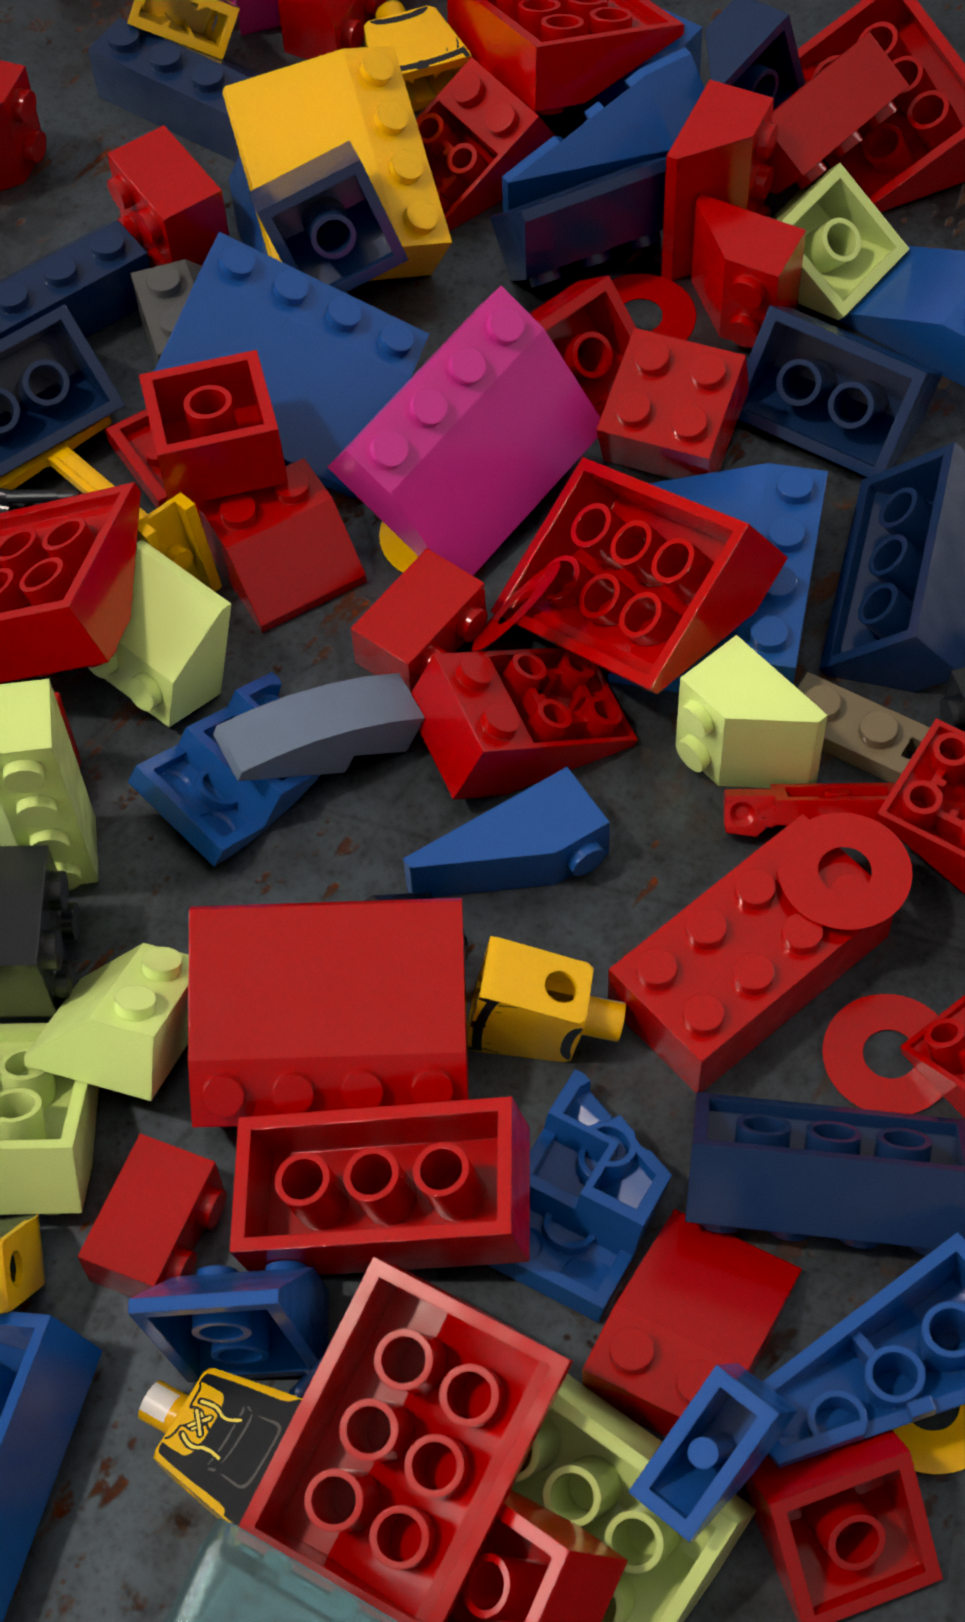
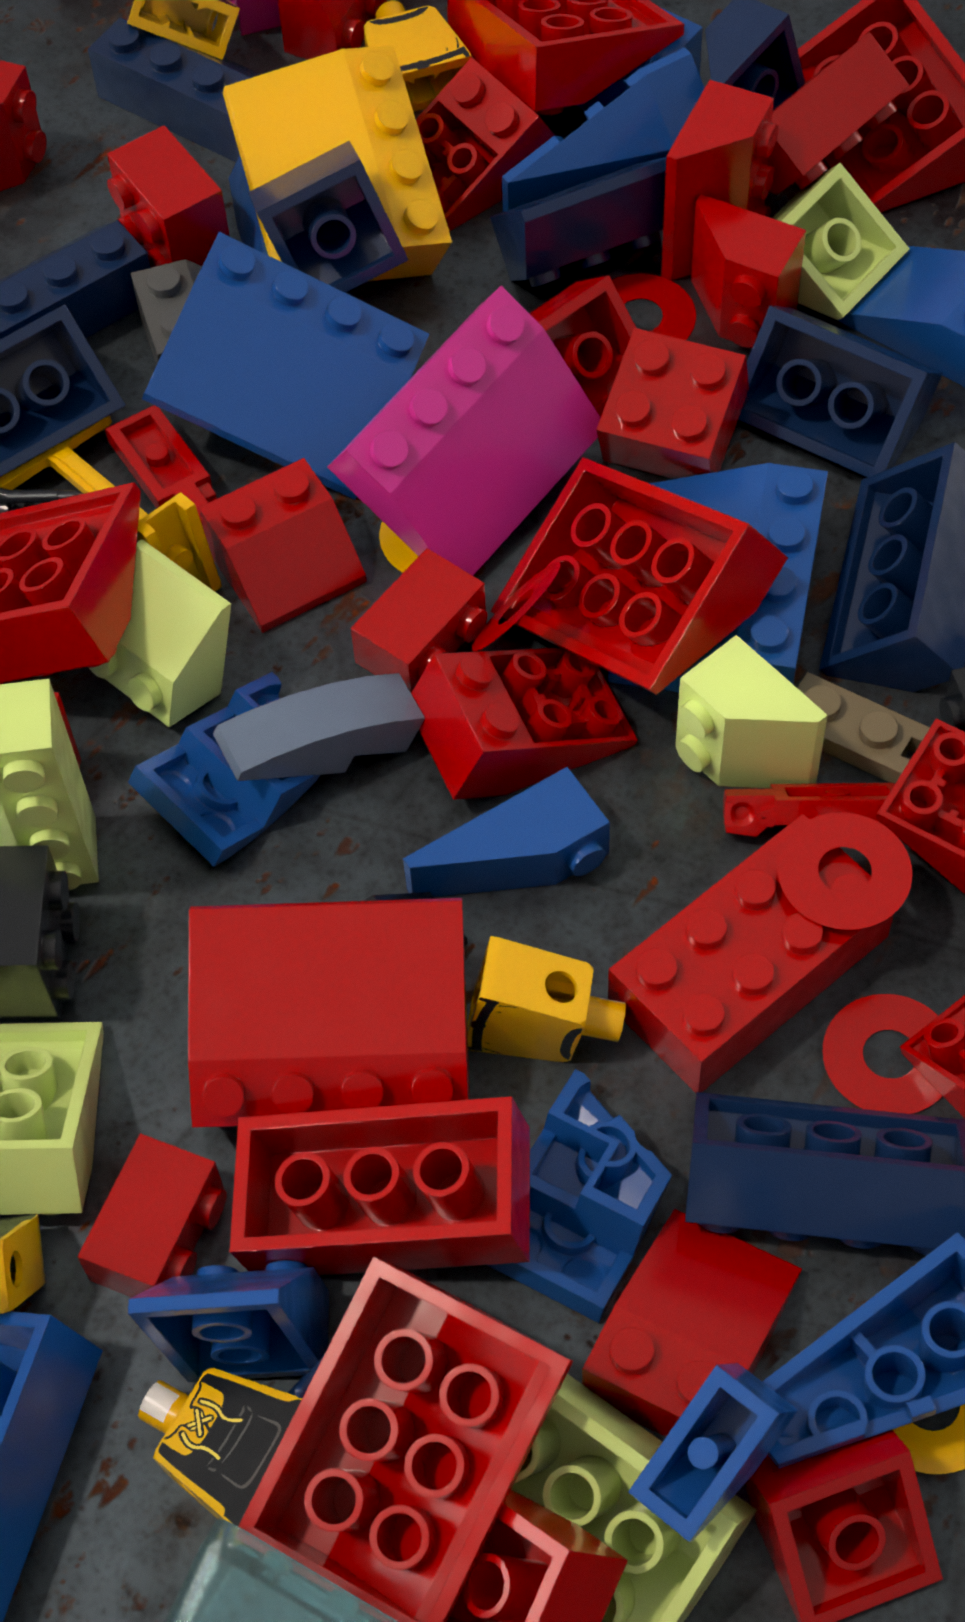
(120, 1024): yellowish green slope -> none
(214, 427): red brick -> none

